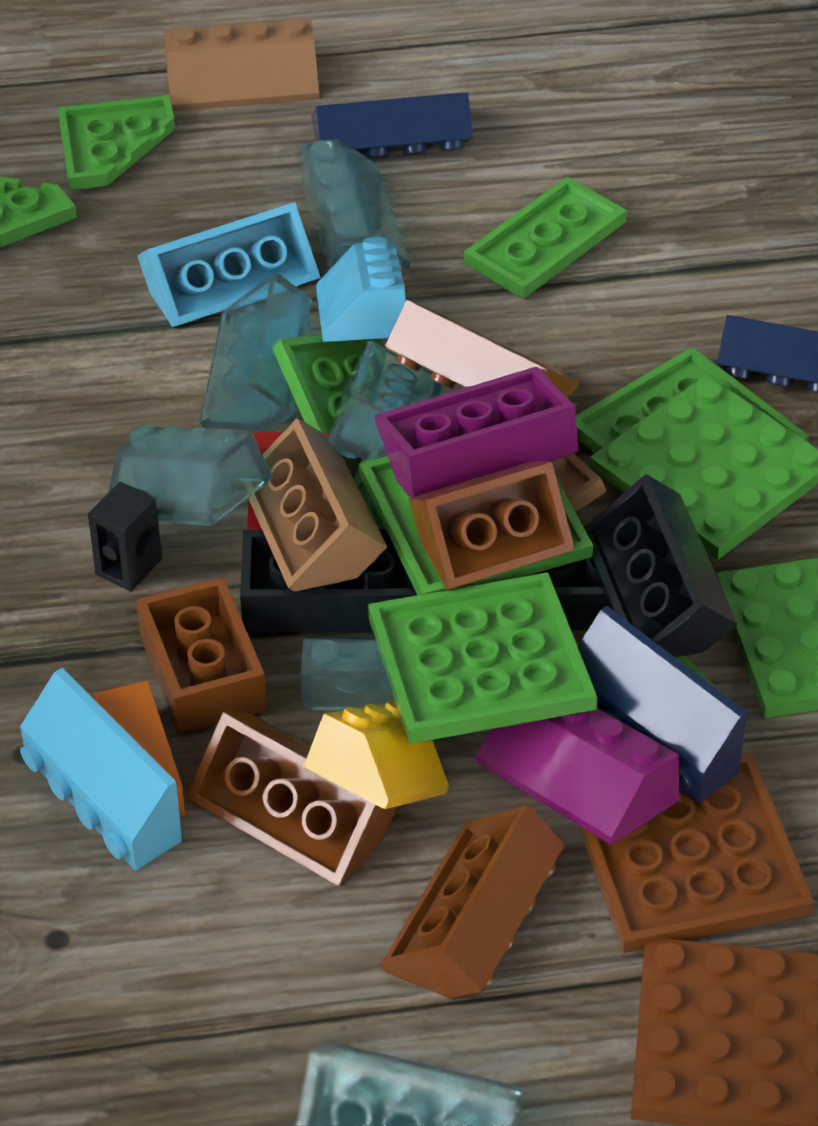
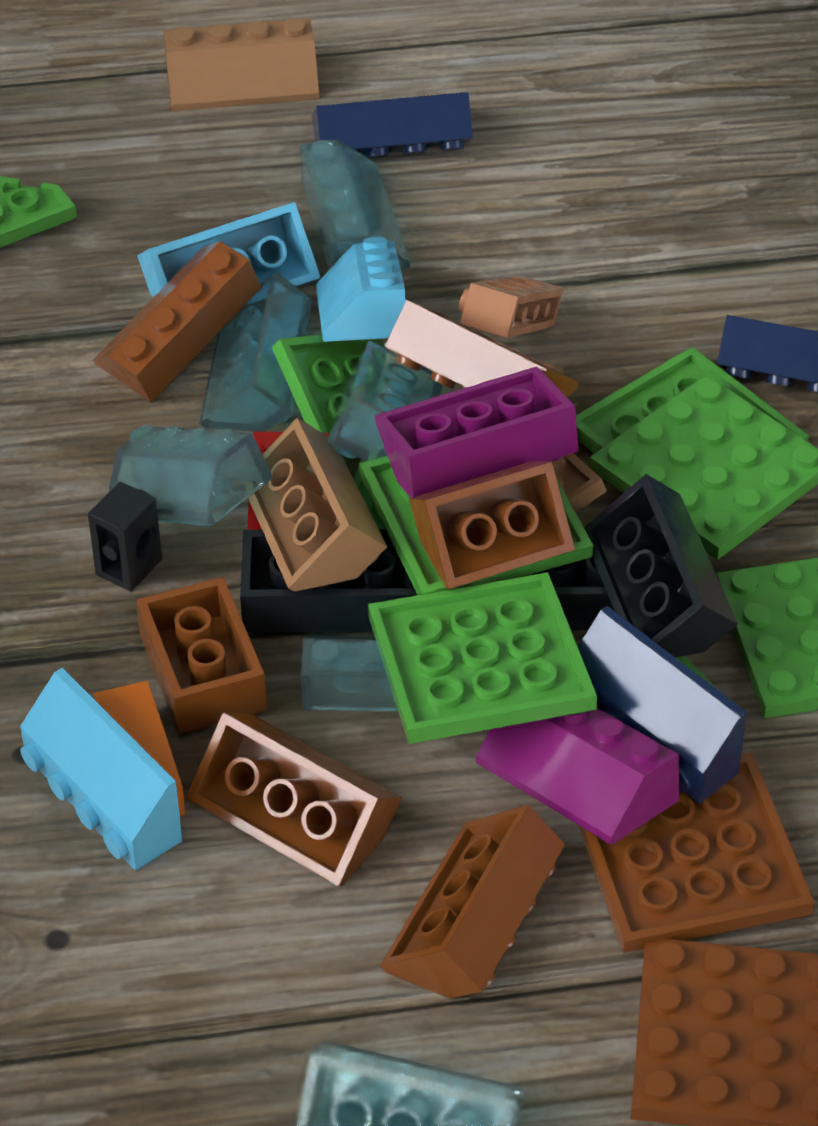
(111, 137): bright green plate -> none
(180, 320): none -> dark orange slope
(372, 757): yellow slope -> none
(510, 305): none -> nougat brick
(545, 237): bright green plate -> none

